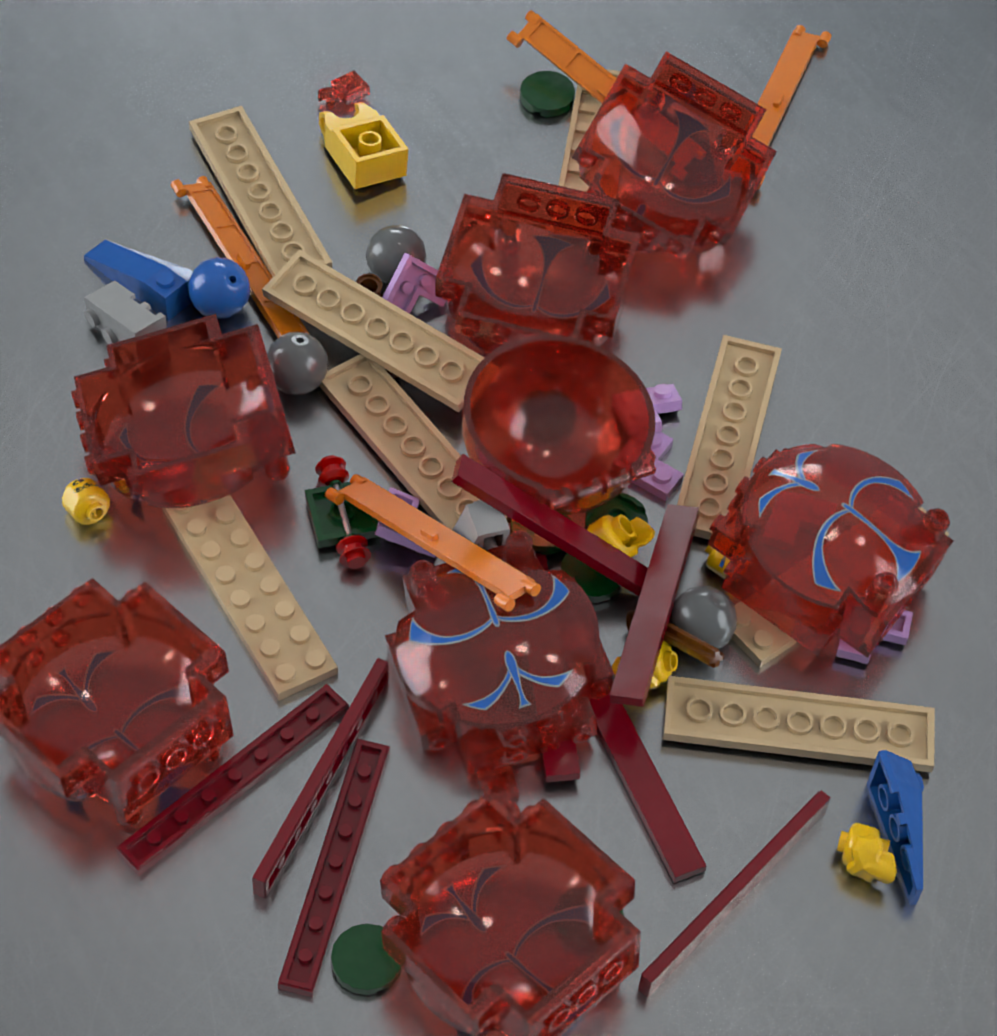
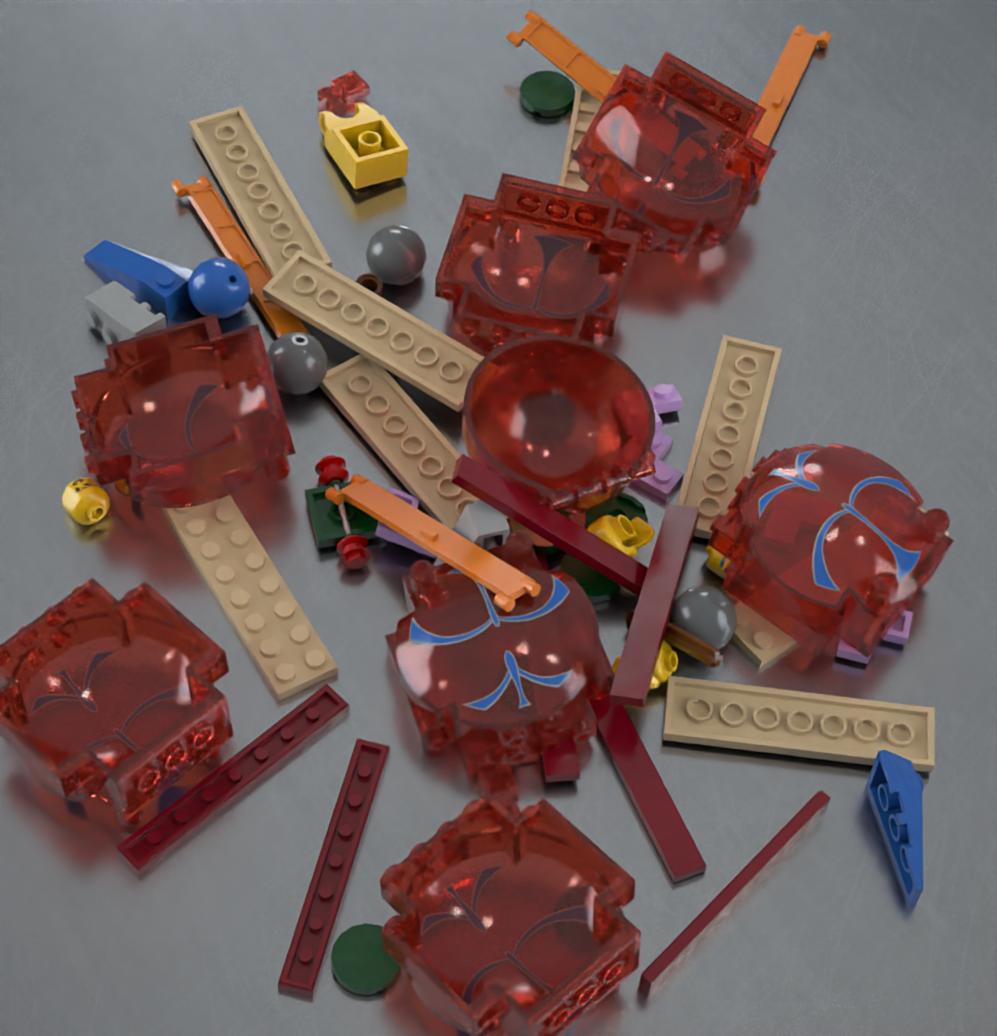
(320, 779): dark red tile -> none
(410, 281): lavender plate -> none
(867, 854): yellow head -> none

